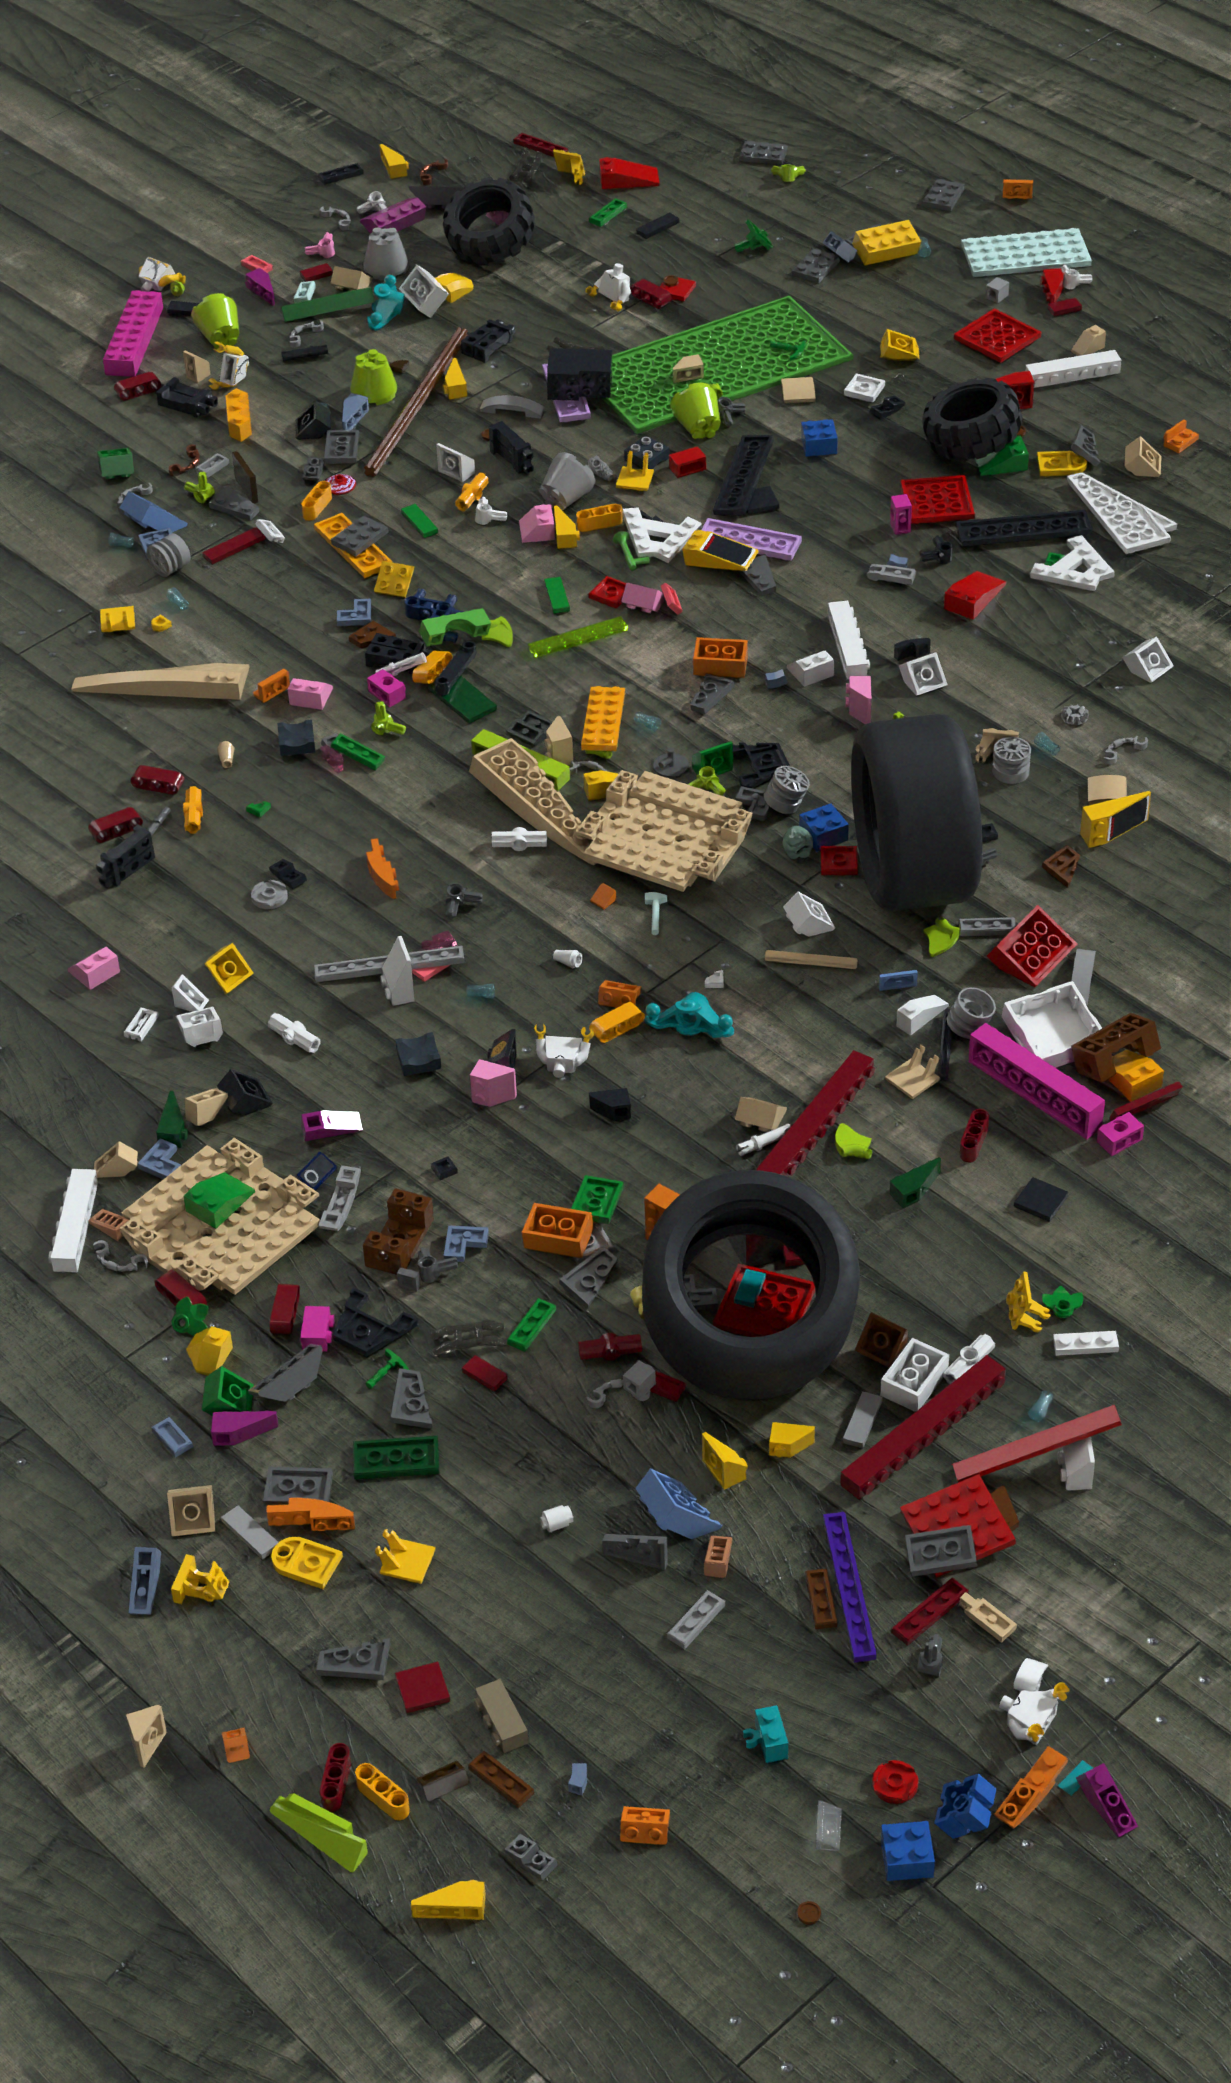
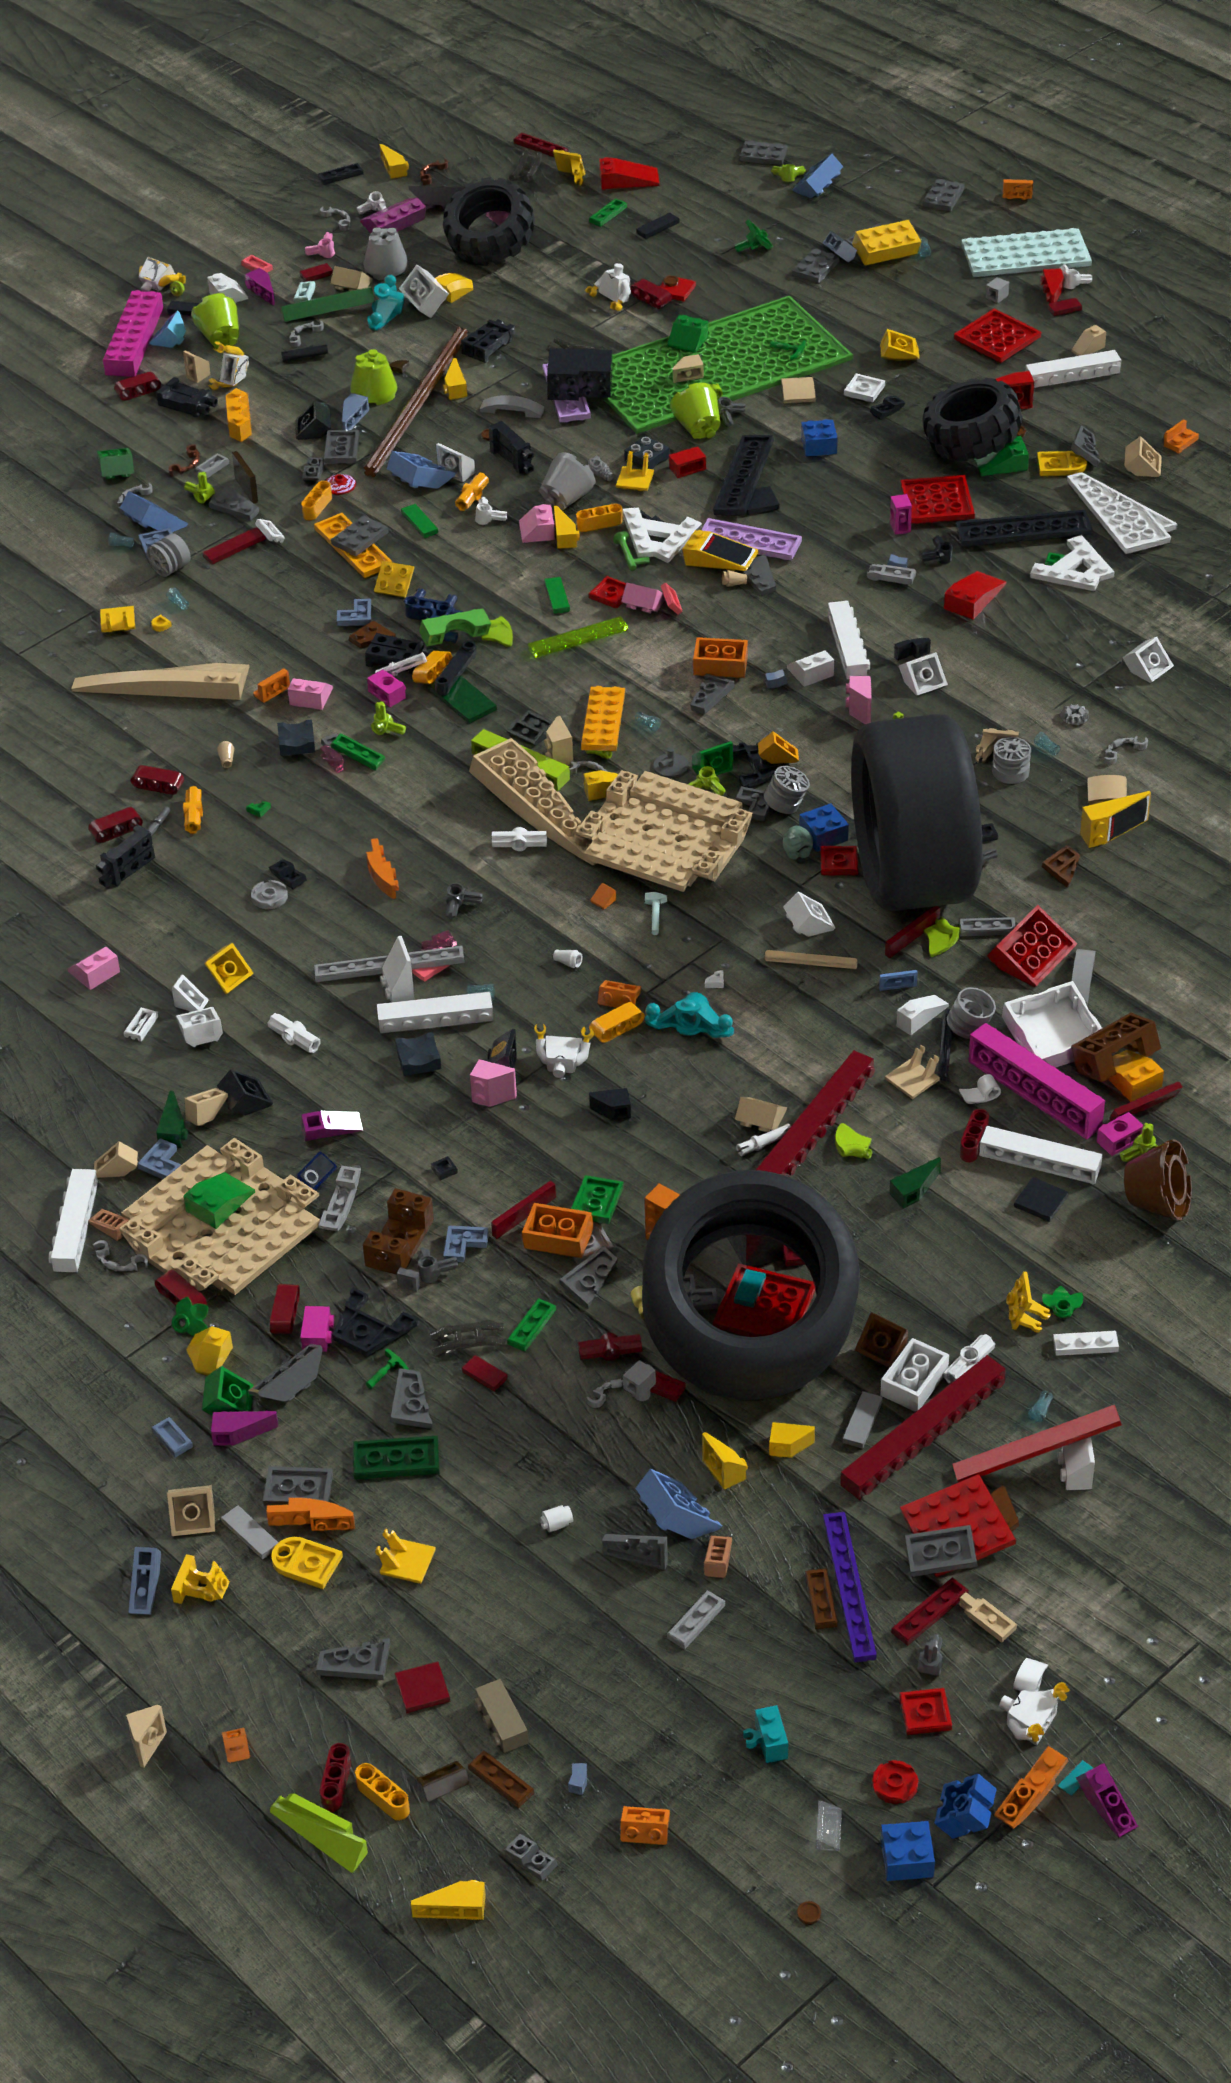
(170, 333): none -> medium azure slope
(223, 284): none -> white slope
(418, 470): none -> medium blue wedge
(435, 1012): none -> white brick
(522, 1209): none -> dark red tile
(688, 333): none -> green slope
(733, 578): none -> tan cone
(777, 750): none -> light orange slope
(818, 177): none -> medium blue wedge
(911, 931): none -> dark red tile
(925, 1711): none -> red tile
(986, 1090): none -> white panel
(1040, 1154): none -> white brick
(1141, 1144): none -> lime axle
(1160, 1181): none -> reddish brown cone

